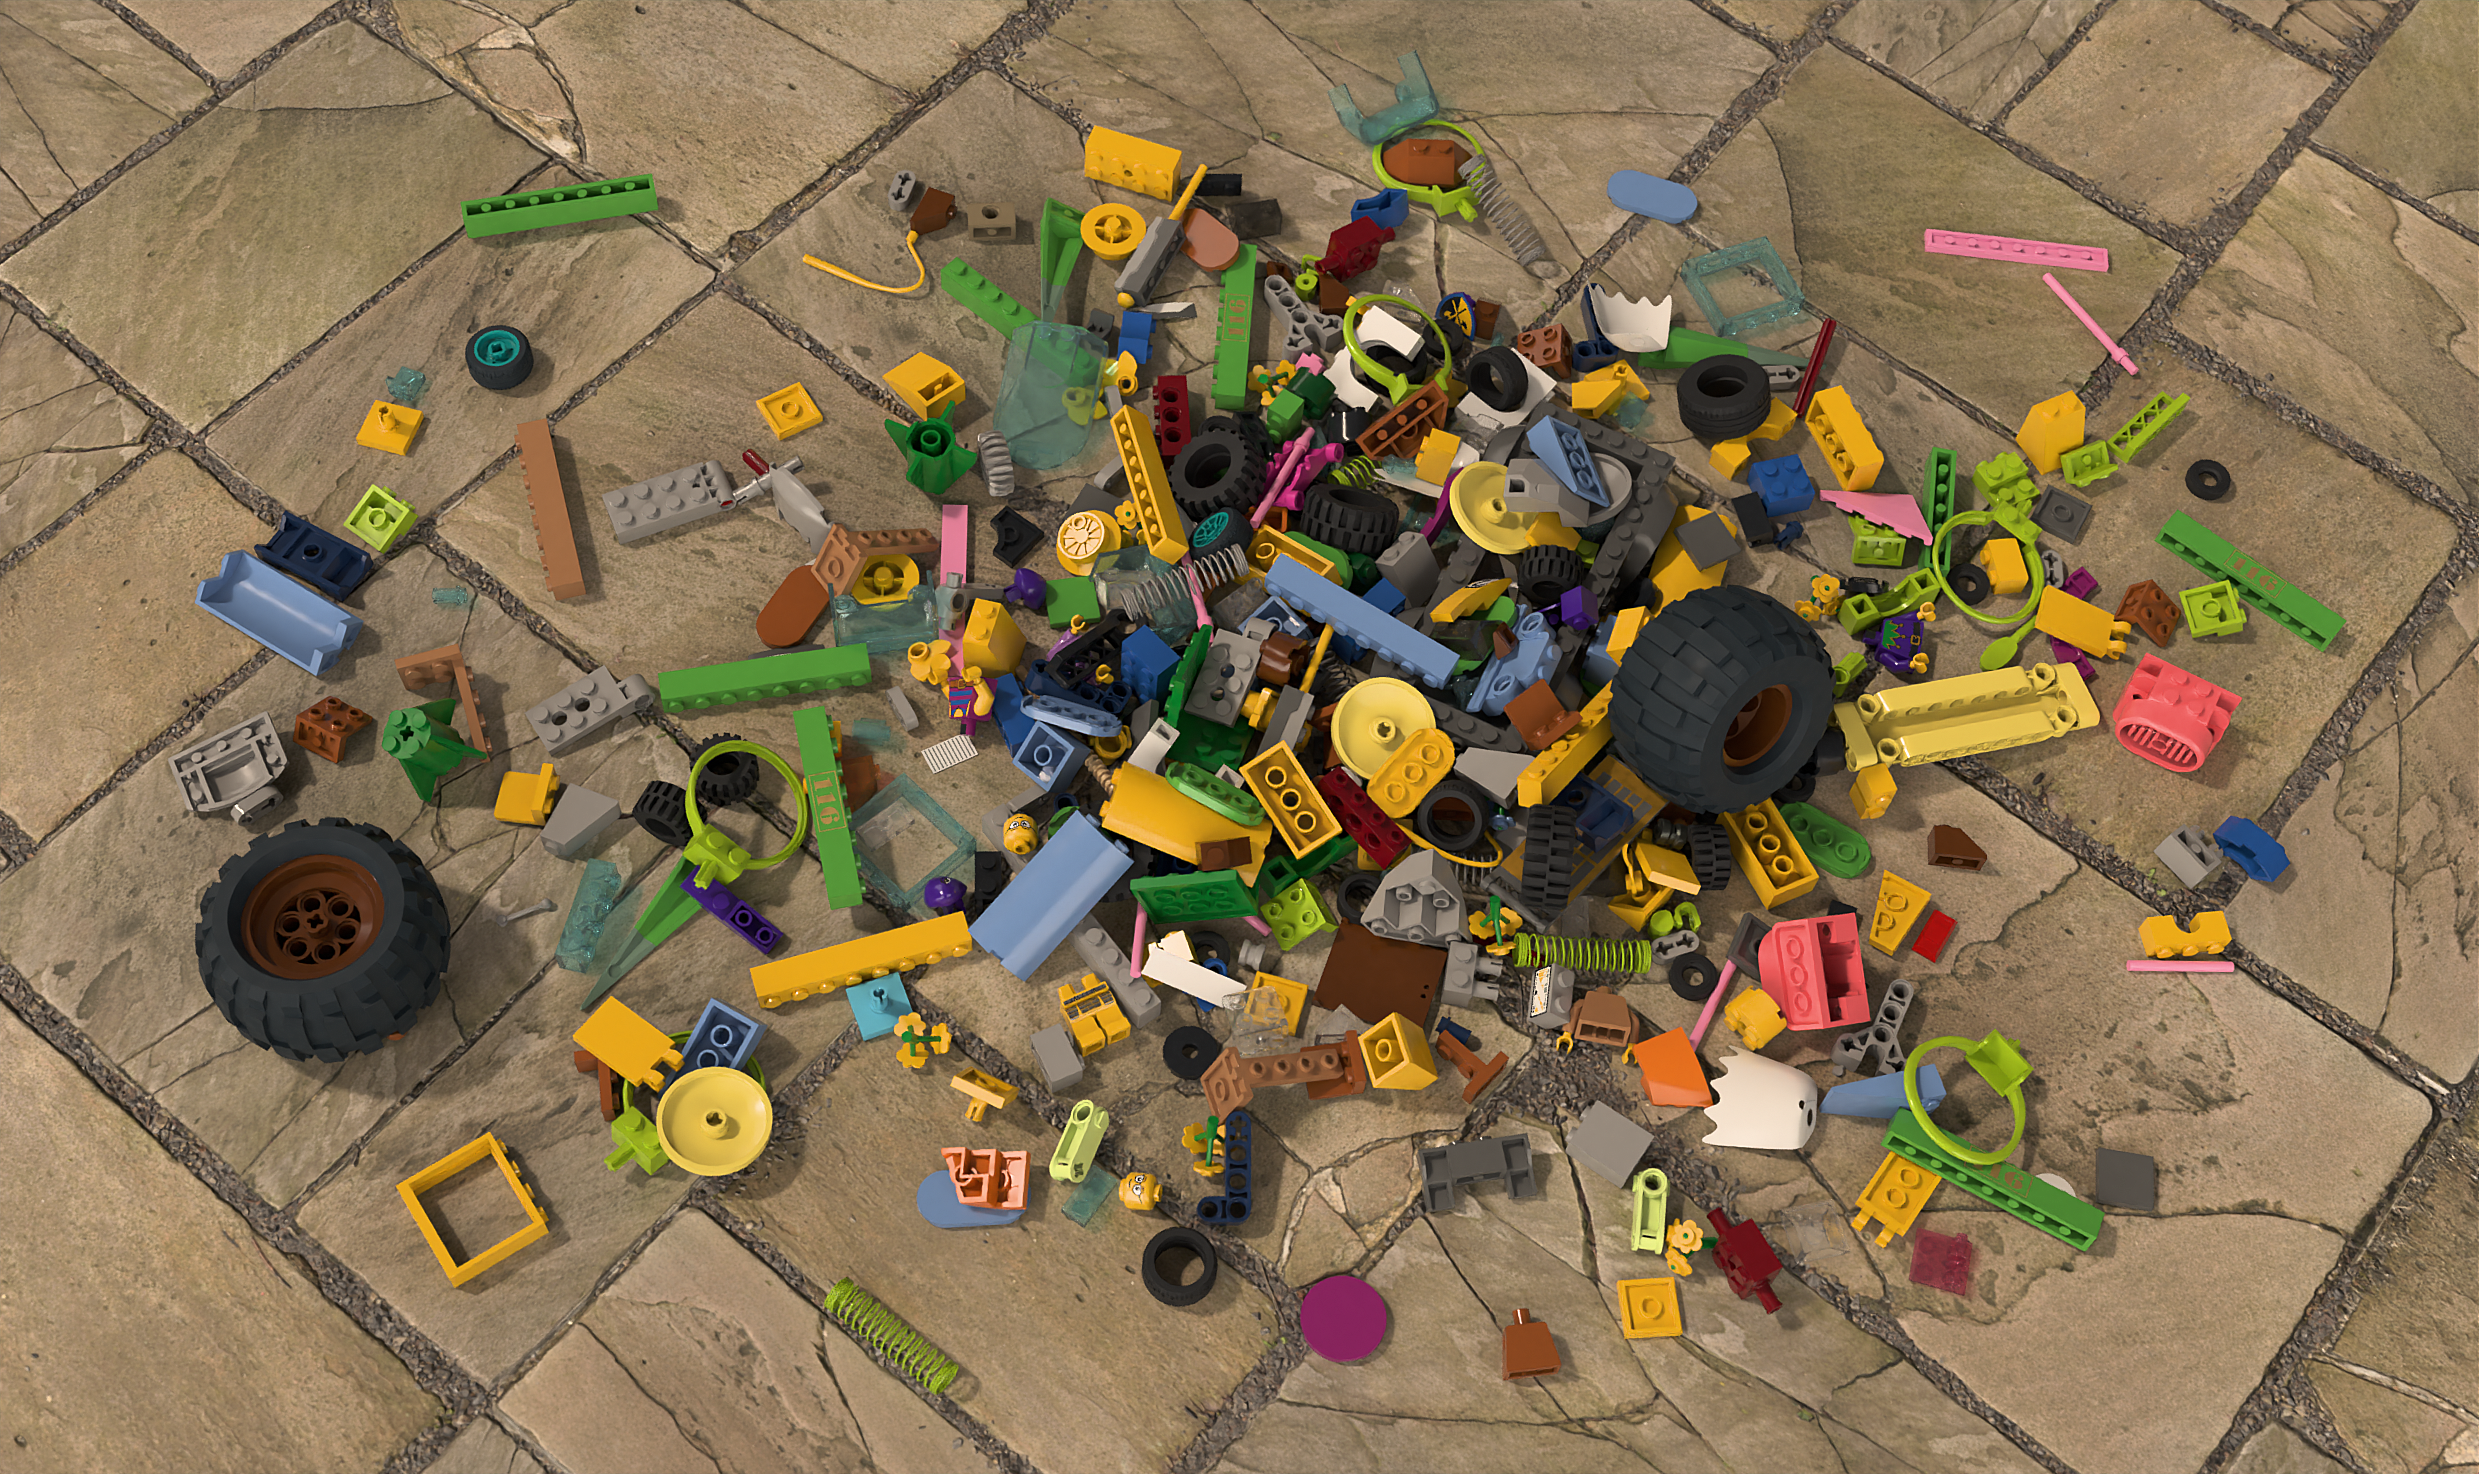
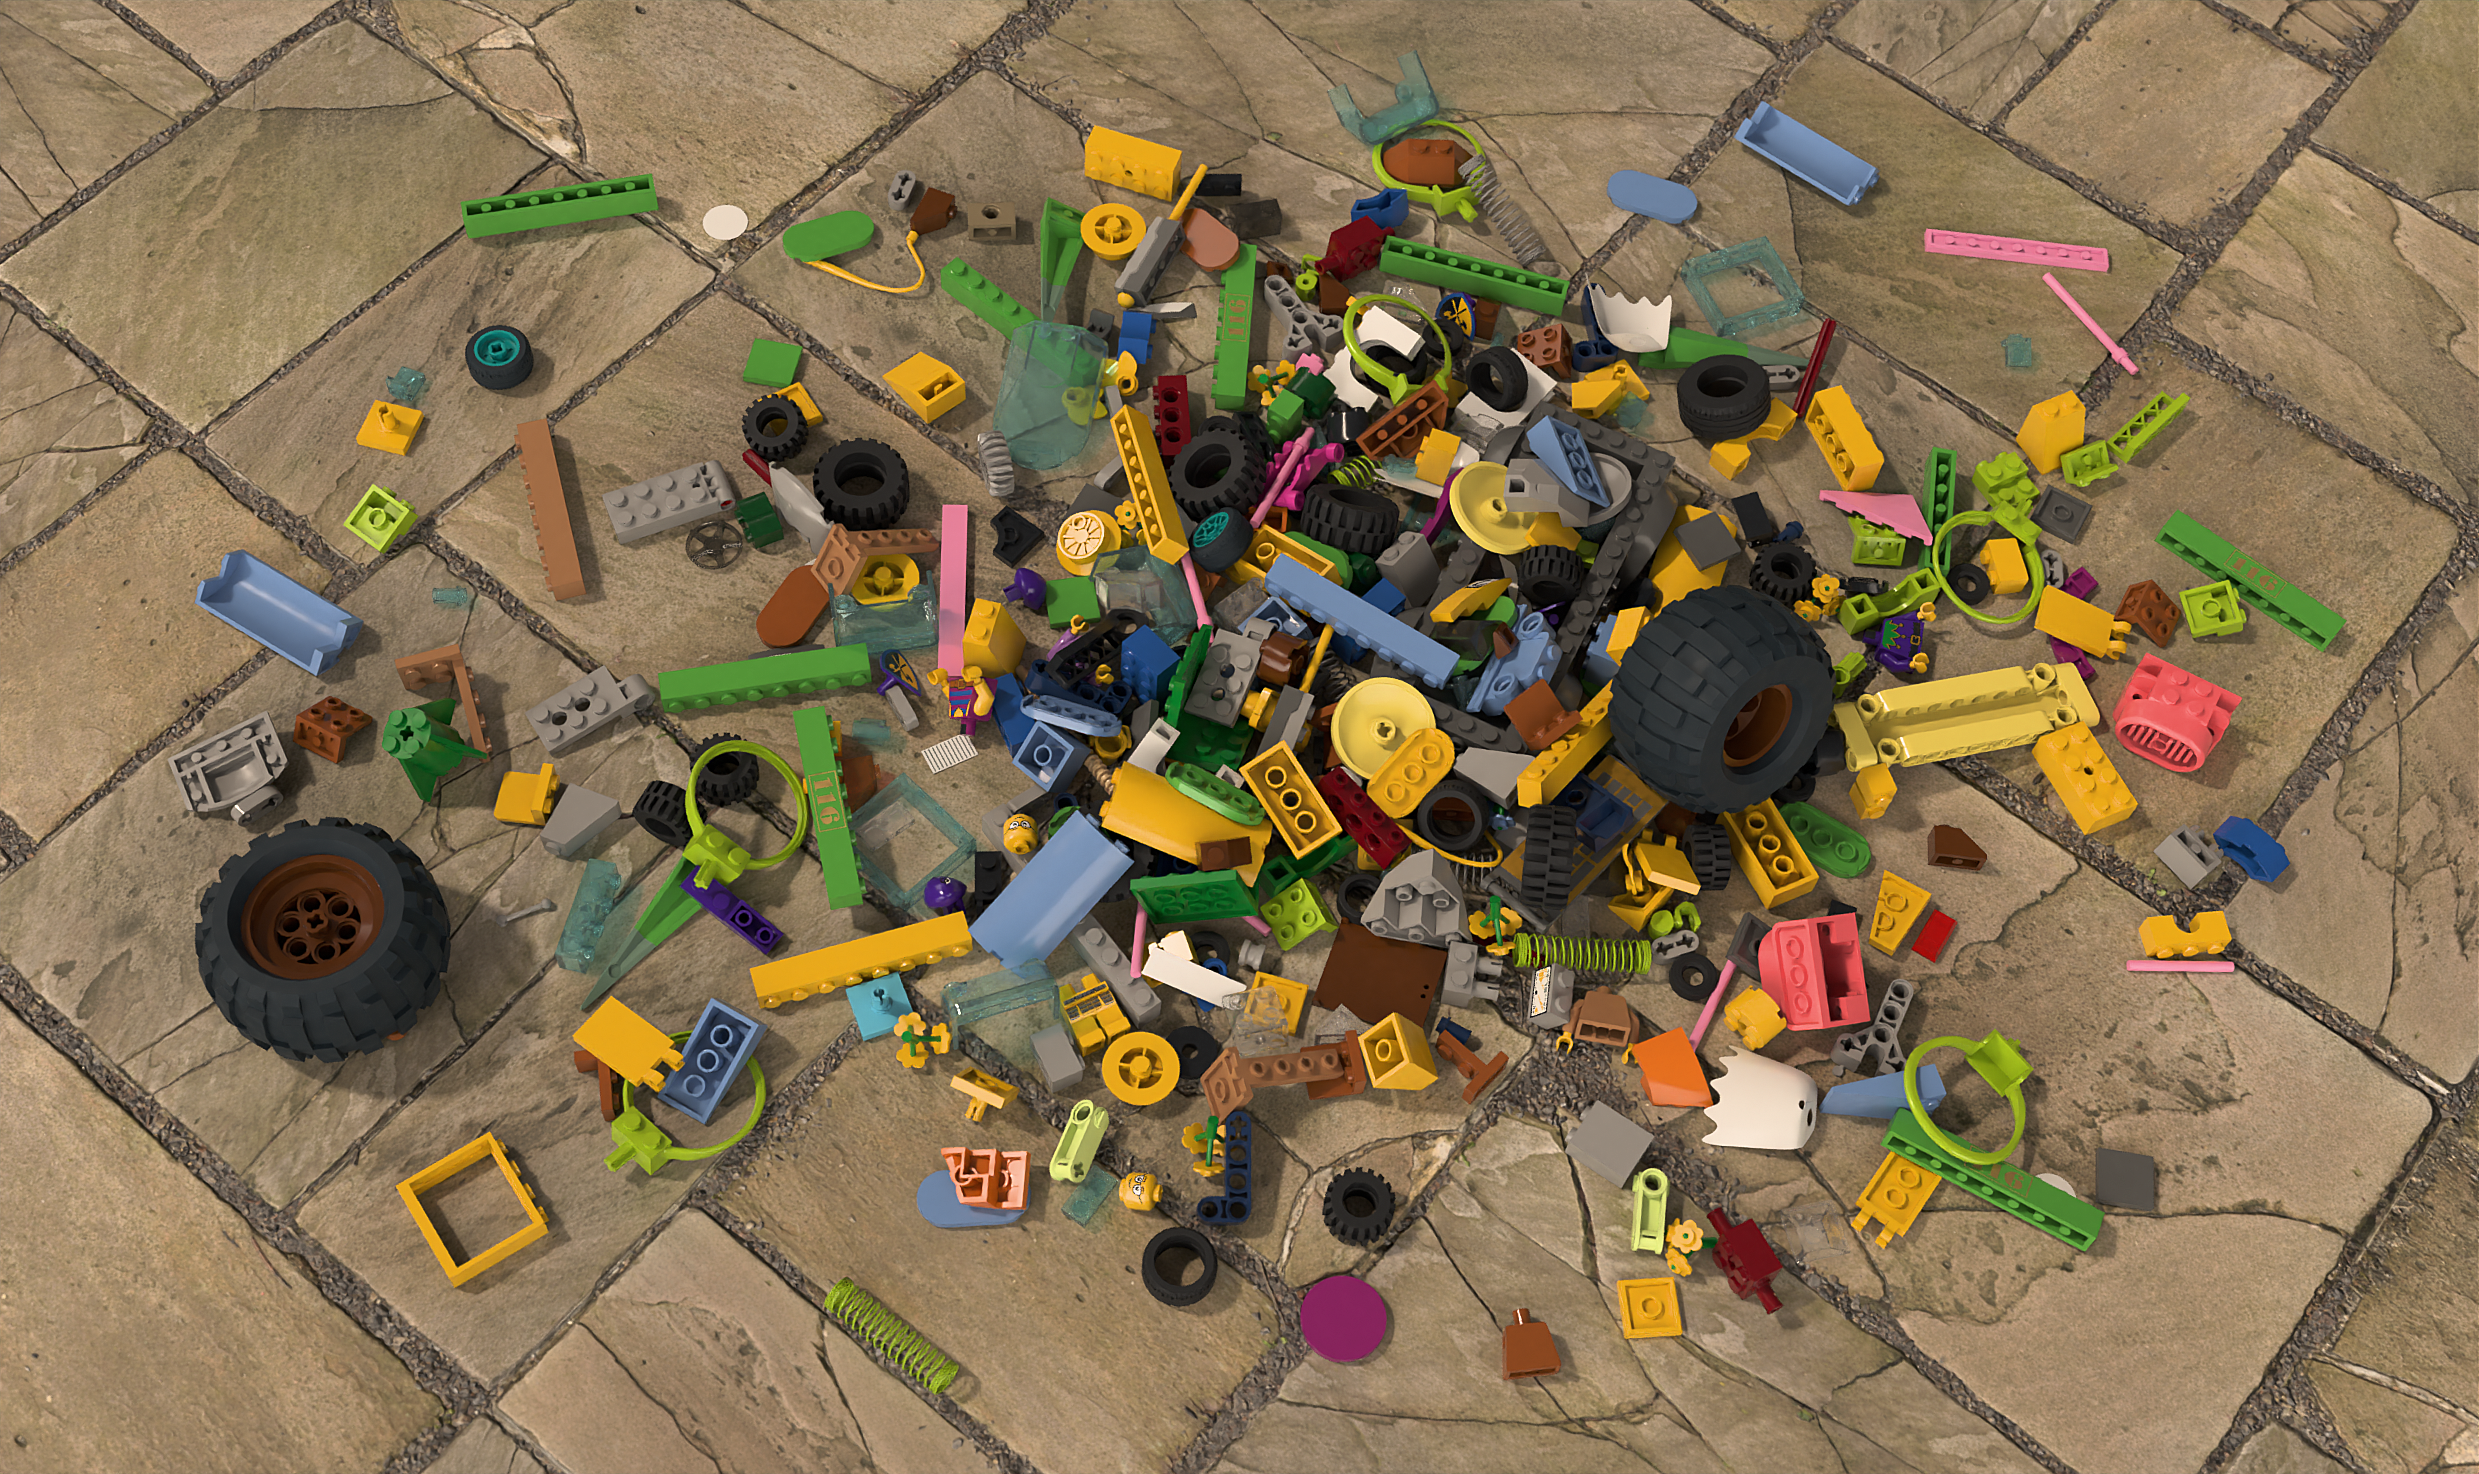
(336, 566): dark blue piece -> none
(714, 545): none -> clear smoke wheel
(714, 1121): light yellow dish -> none
(725, 222): none -> white sticker
(759, 520): none -> dark green brick
(762, 483): light grey pin -> none
(766, 411): none -> black tyre
(772, 363): none -> bright green tile
(828, 236): none -> bright green tile
(855, 460): none -> black tyre
(897, 670): none -> shield
(928, 658): yellow plate -> none
(932, 451): green brick -> none
(955, 596): light grey piece -> none
(998, 994): none -> clear light blue windscreen
(1140, 1068): none -> yellow wheel
(1239, 561): light grey piece -> none
(1363, 1185): none -> black tyre
(1474, 275): none -> bright green brick
(1474, 1163): dark grey bracket -> none
(1579, 608): dark purple brick -> none
(1670, 834): pearl dark grey wheel -> none
(1781, 485): blue brick -> none
(1786, 559): none -> black tyre
(1807, 154): none -> medium blue cylinder
(1941, 1261): clear pink hinge -> none
(2003, 649): lime piece -> none
(2017, 351): none -> clear light blue bracket
(2084, 778): none -> yellow brick
(2211, 468): black tyre -> none

